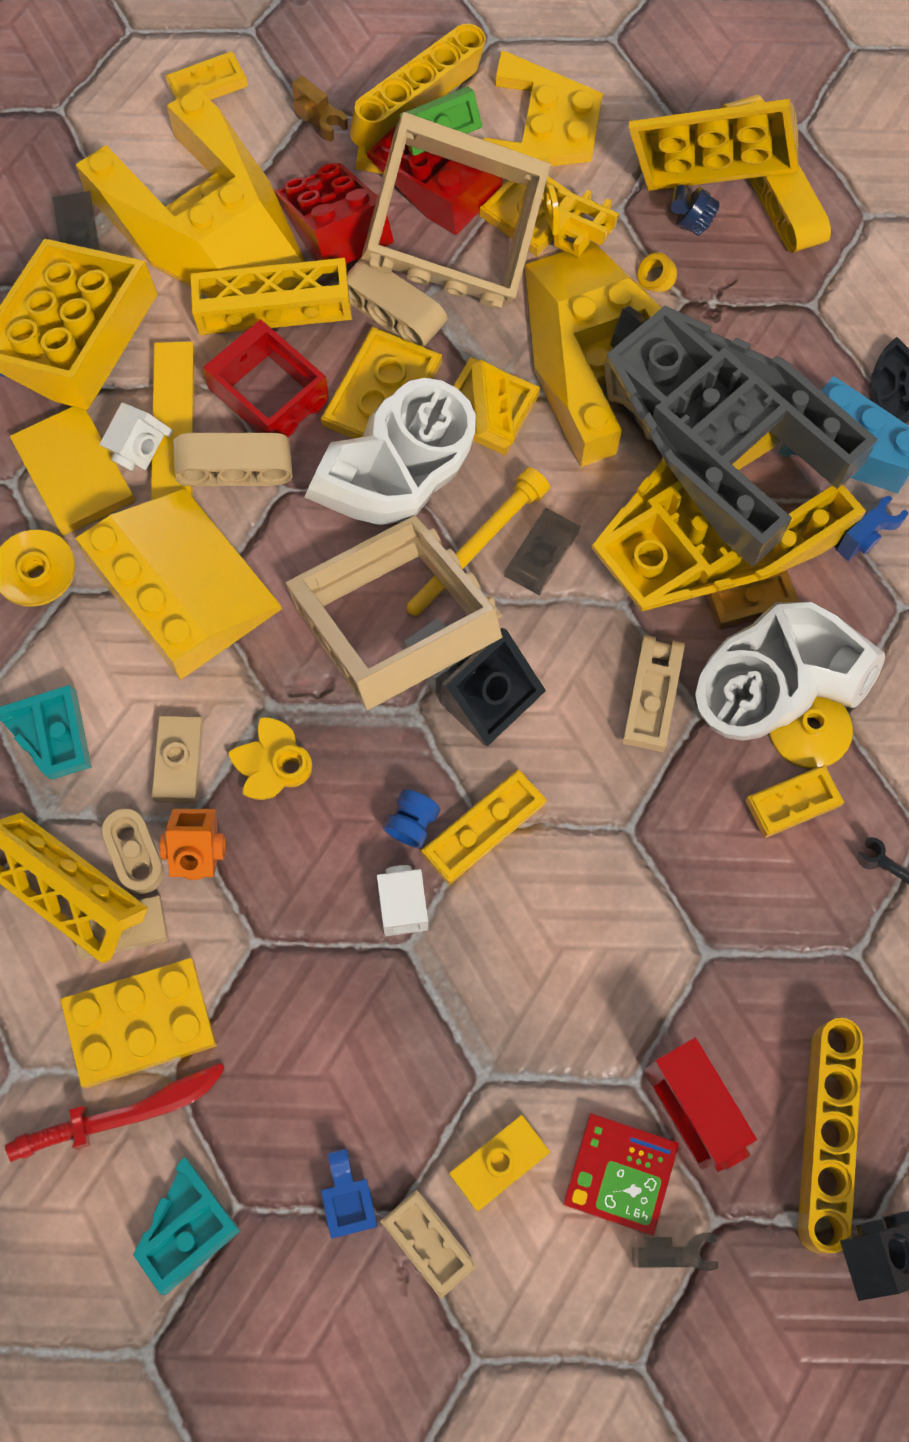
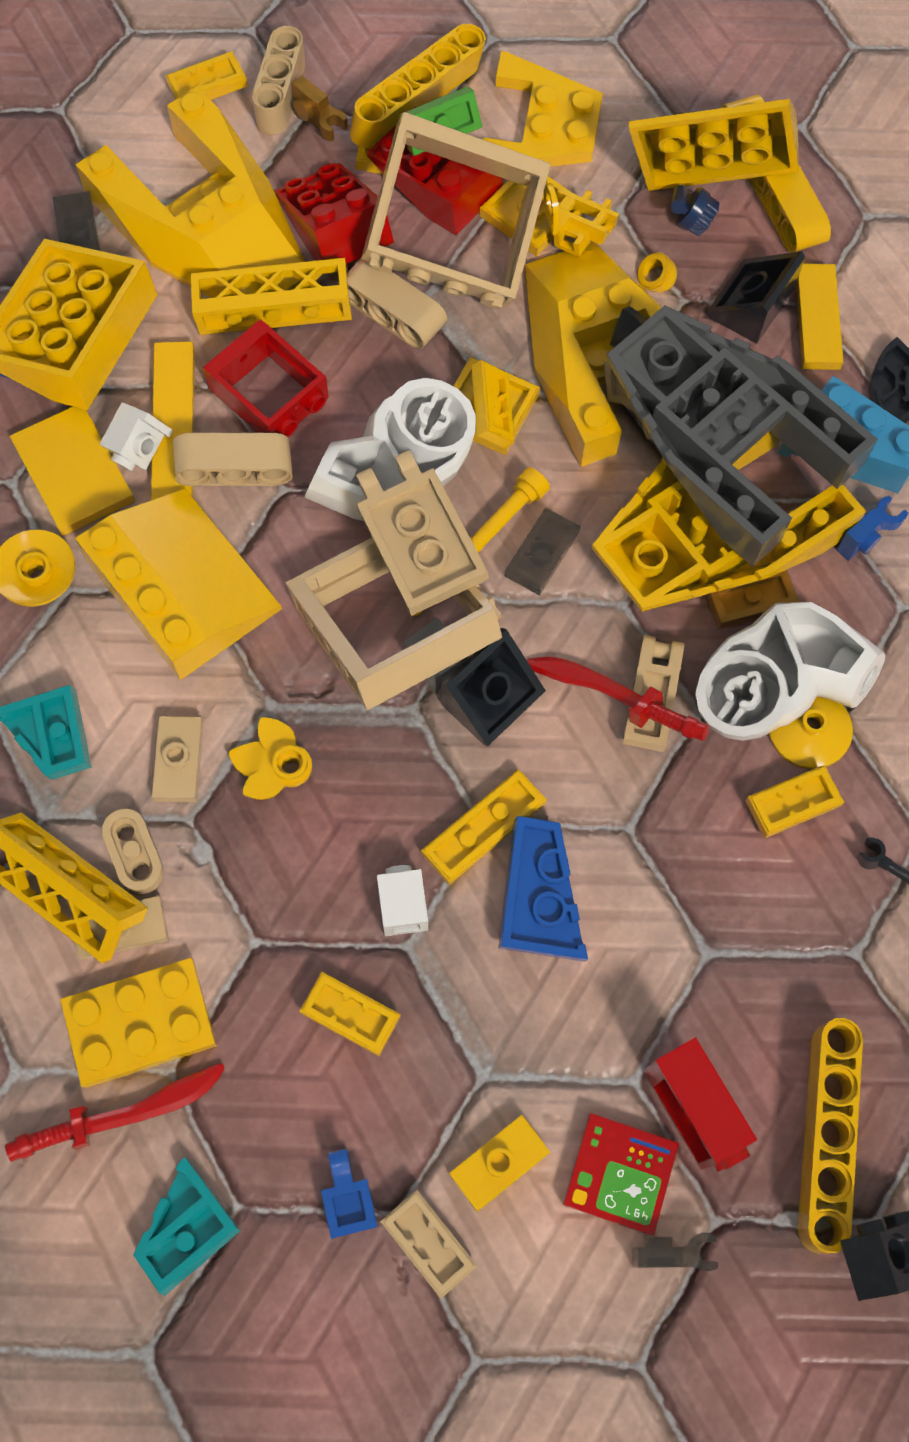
(192, 843): orange brick -> none
(273, 88): none -> tan beam
(350, 1014): none -> yellow plate
(375, 374): yellow tile -> none
(411, 818): blue wheel -> none
(420, 536): none -> tan tile
(538, 894): none -> blue wing
(642, 707): none -> red sword
(756, 293): none -> black slope
(819, 317): none -> yellow tile

